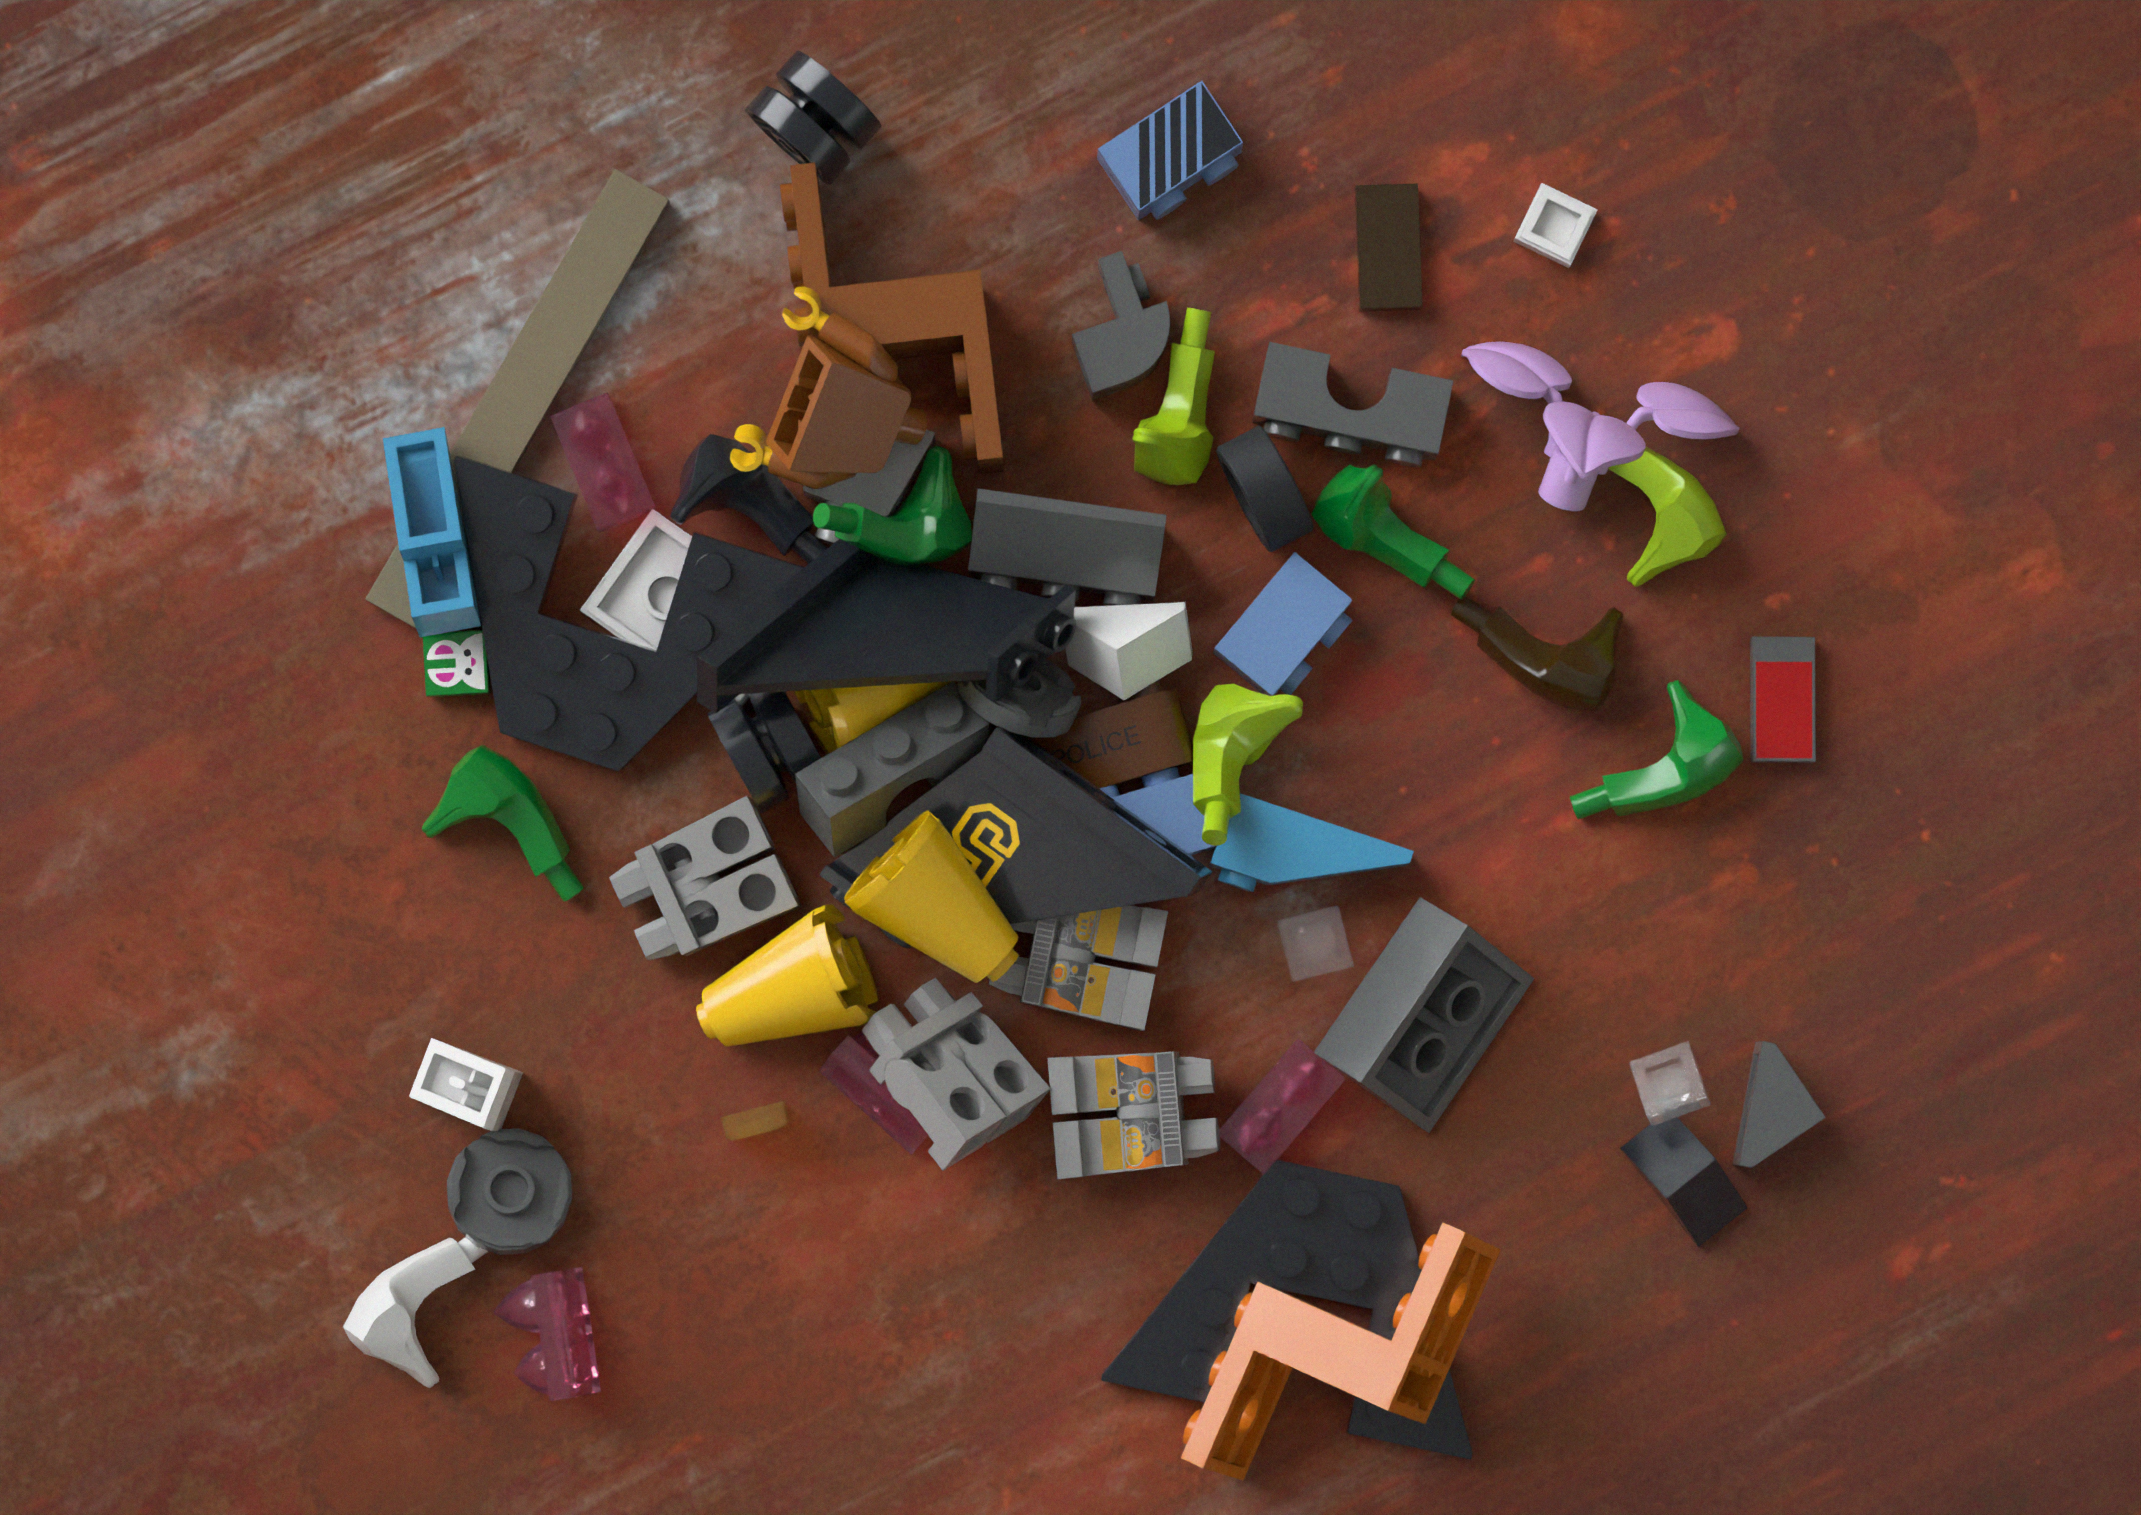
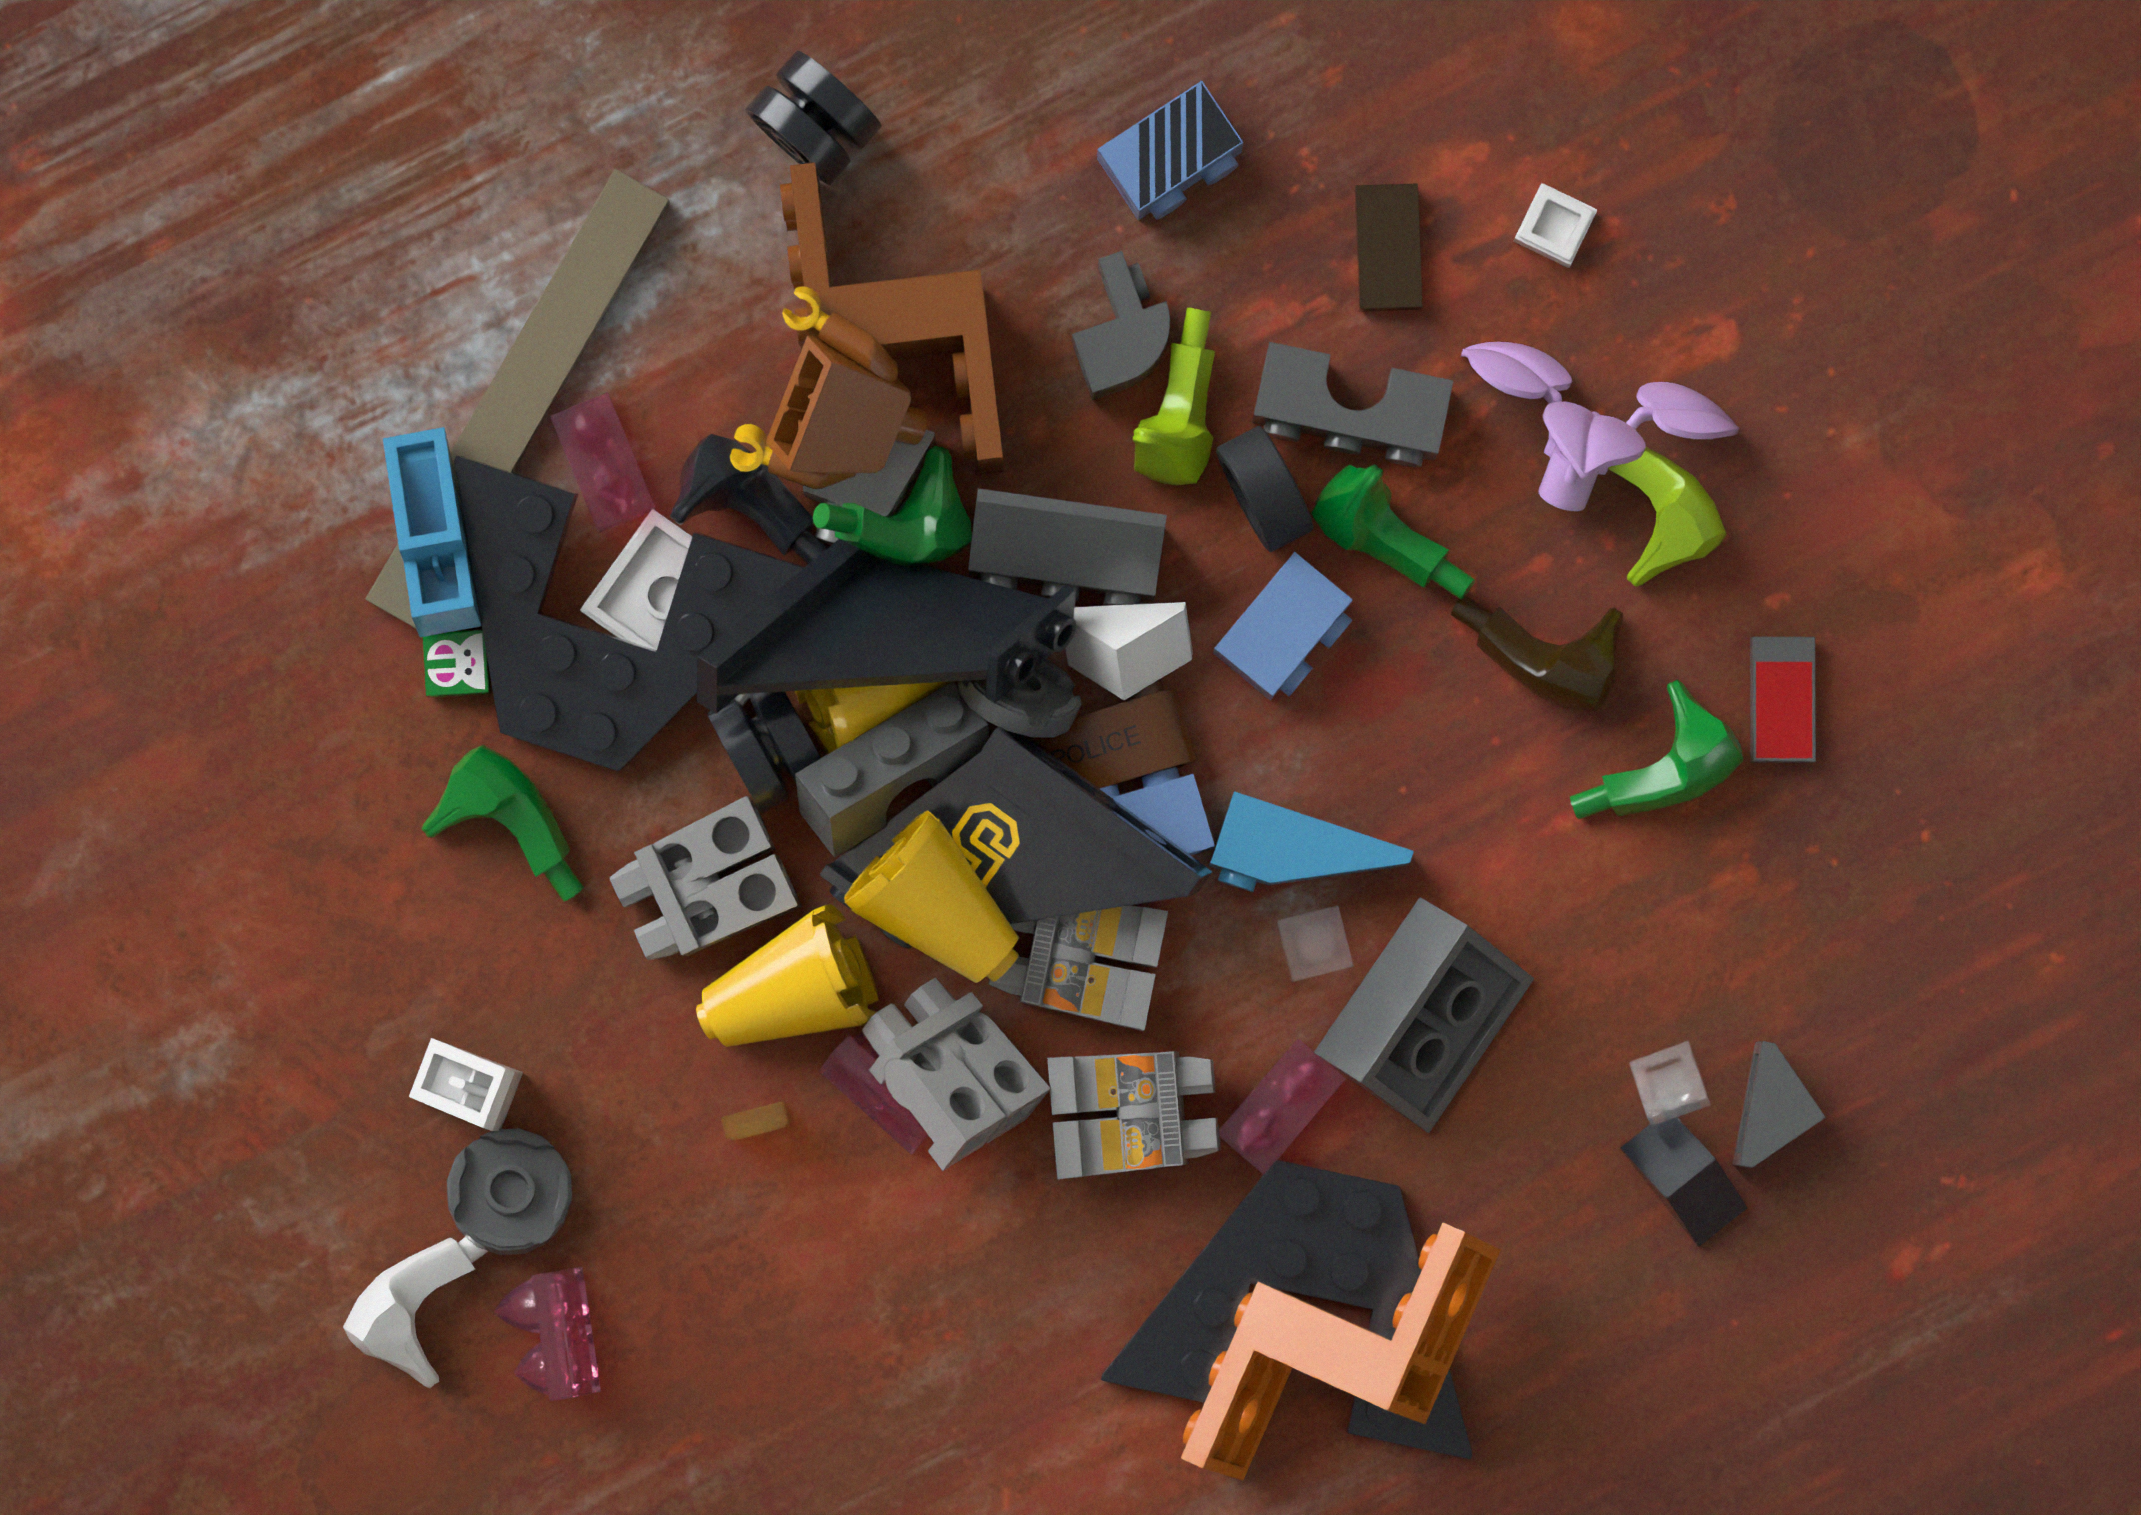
(1229, 734): lime animal -> none

